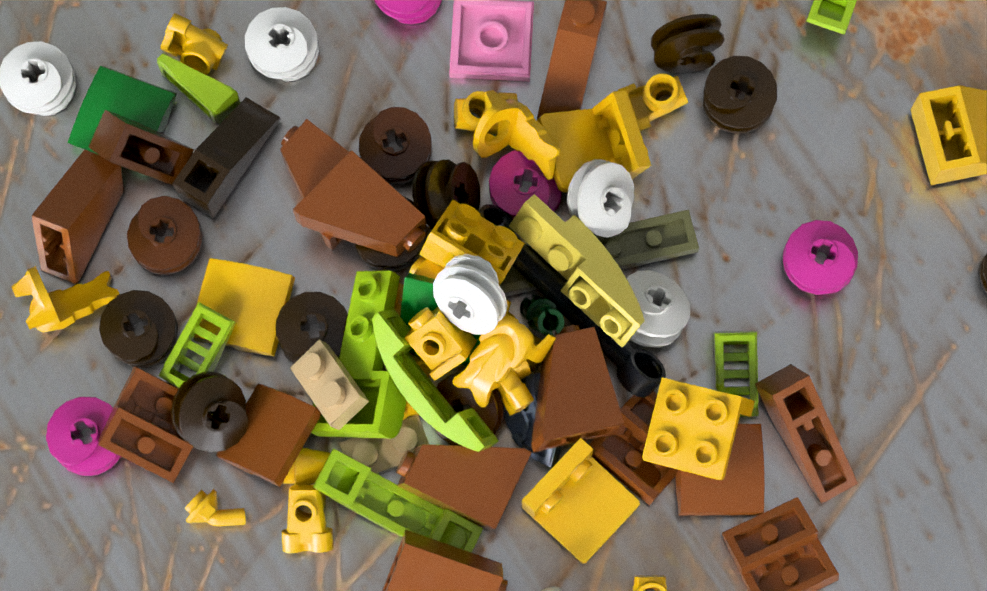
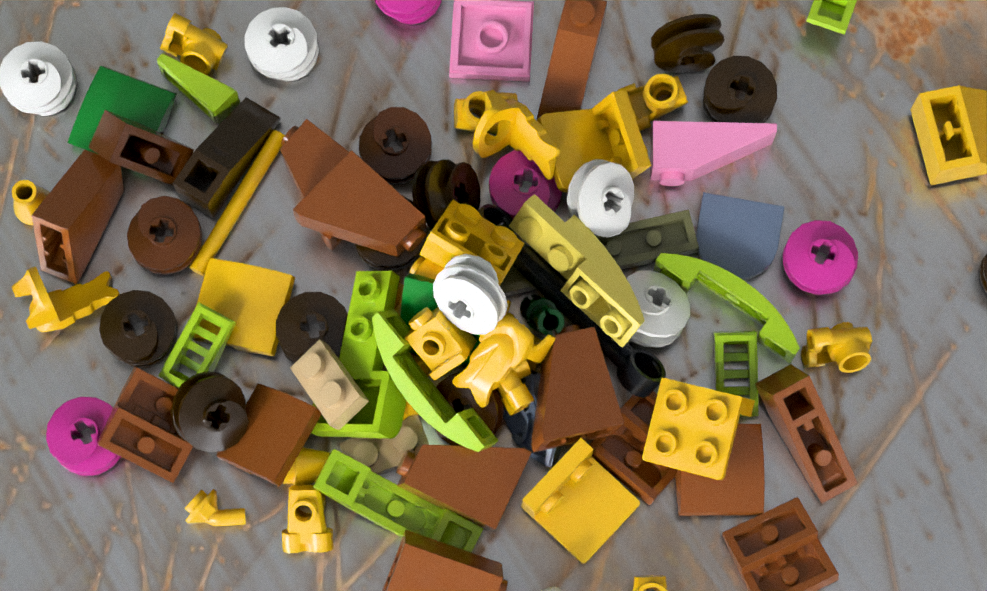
(27, 199): none -> yellow cone
(238, 202): none -> yellow bar
(687, 270): none -> lime slope
(694, 149): none -> bright pink slope
(738, 234): none -> sand blue tile
(841, 344): none -> yellow plate

